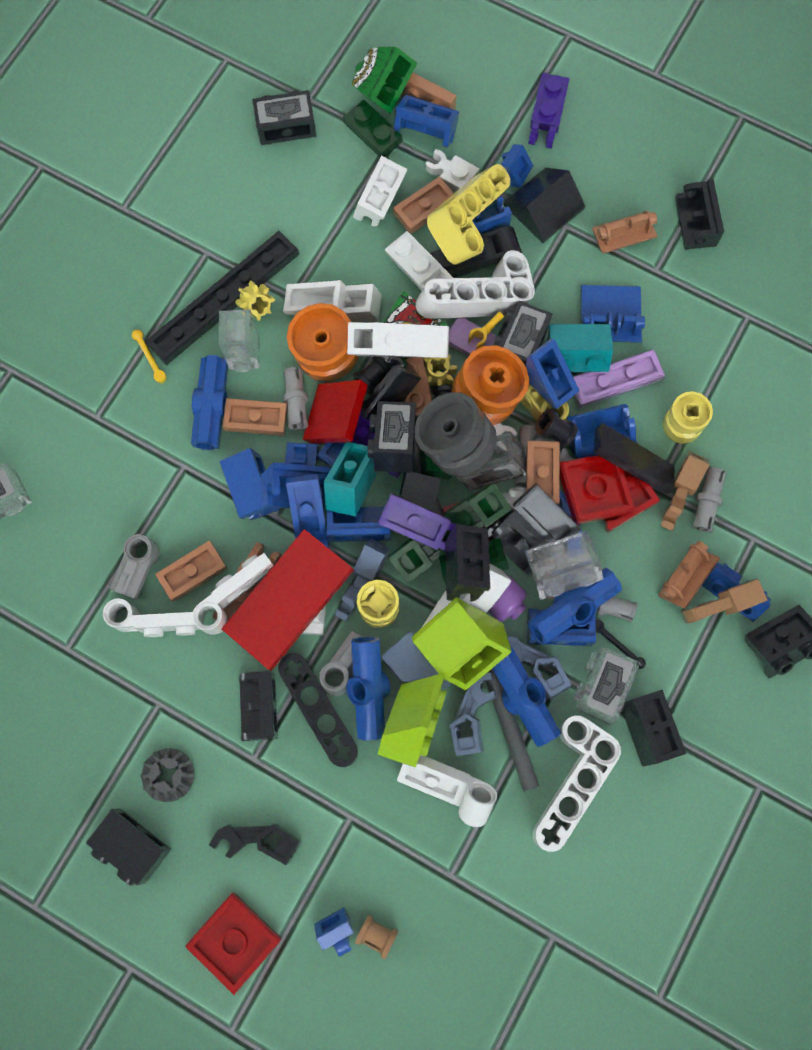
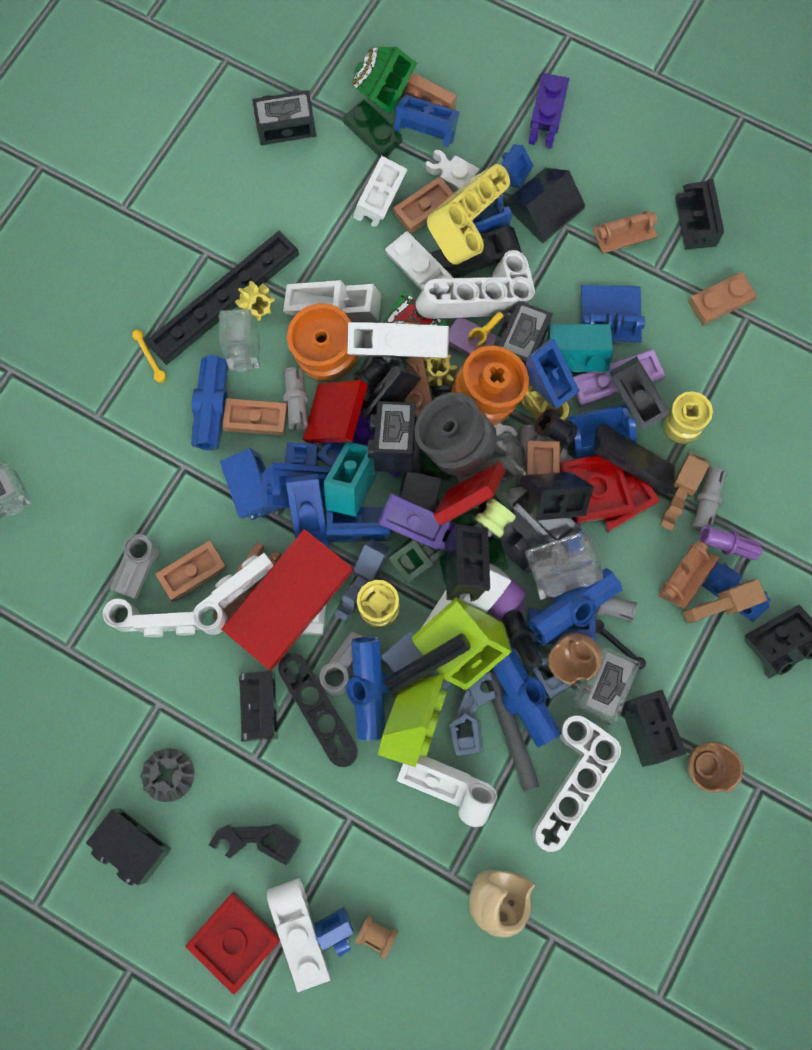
(297, 934): none -> white plate
(427, 663): none -> black axle
(469, 493): none -> red tile
(495, 517): none -> yellowish green wheel
(500, 902): none -> tan piece
(522, 639): none -> black axle
(555, 495): none -> black hinge
(575, 658): none -> medium nougat hair
(639, 393): none -> black brick
(714, 767): none -> medium nougat hair
(722, 298): none -> nougat plate
(730, 542): none -> medium lavender axle

